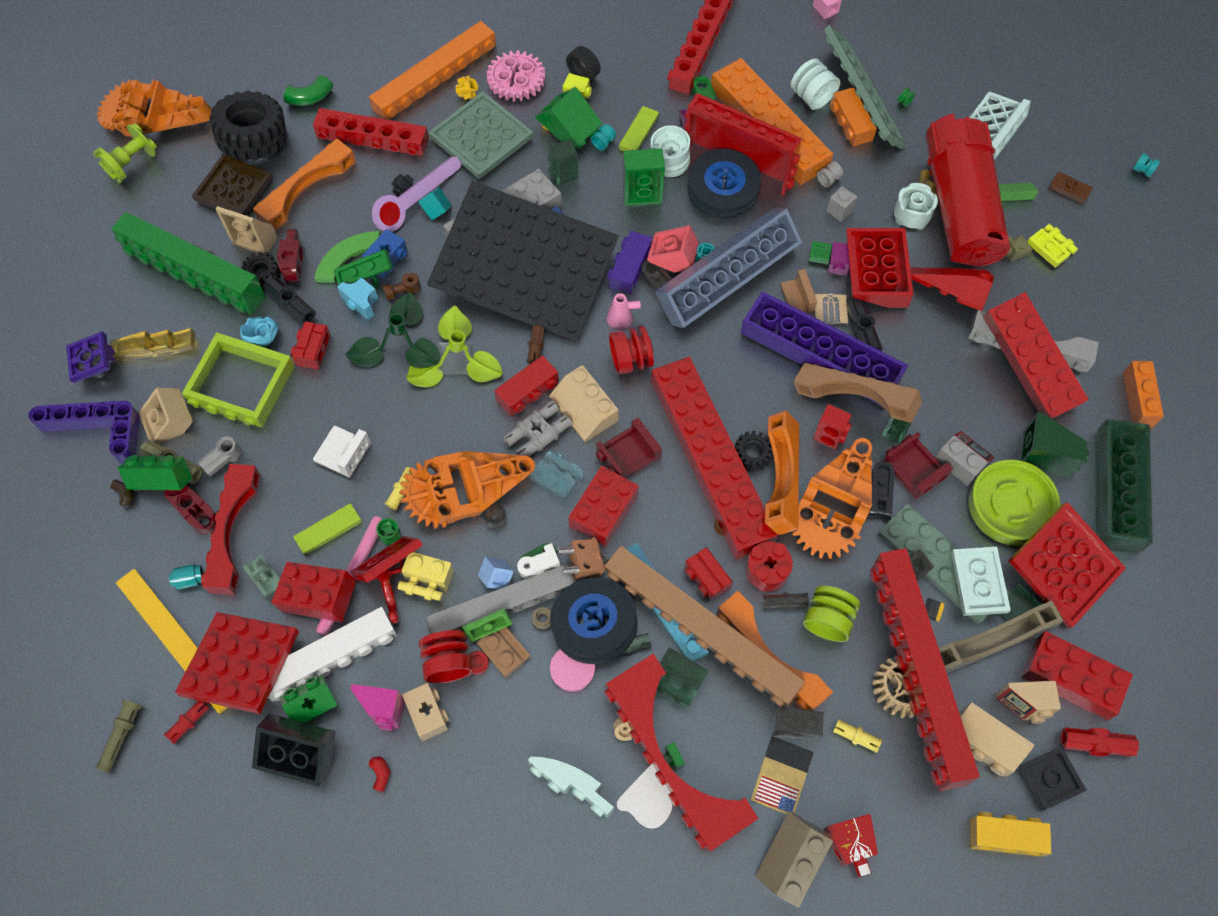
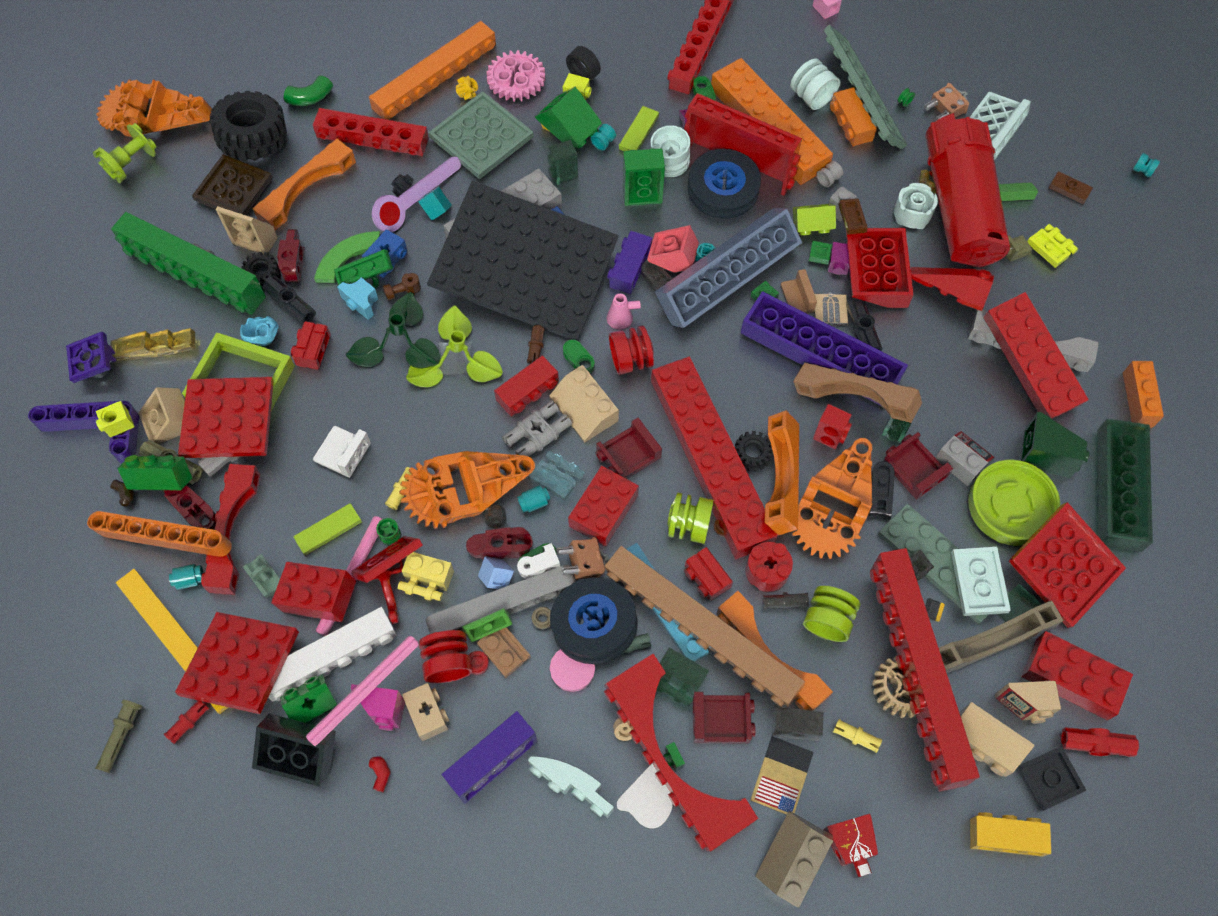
(122, 422): none -> neon yellow brick
(159, 533): none -> orange beam
(226, 417): none -> red plate
(359, 693): none -> bright pink axle
(482, 544): none -> dark red piece
(490, 757): none -> dark purple brick
(533, 499): none -> teal brick
(576, 353): none -> green piece
(690, 518): none -> lime wheel
(723, 718): none -> dark red panel
(765, 287): none -> green plate
(814, 218): none -> lime brick
(853, 216): none -> reddish brown plate
(948, 101): none -> nougat piece

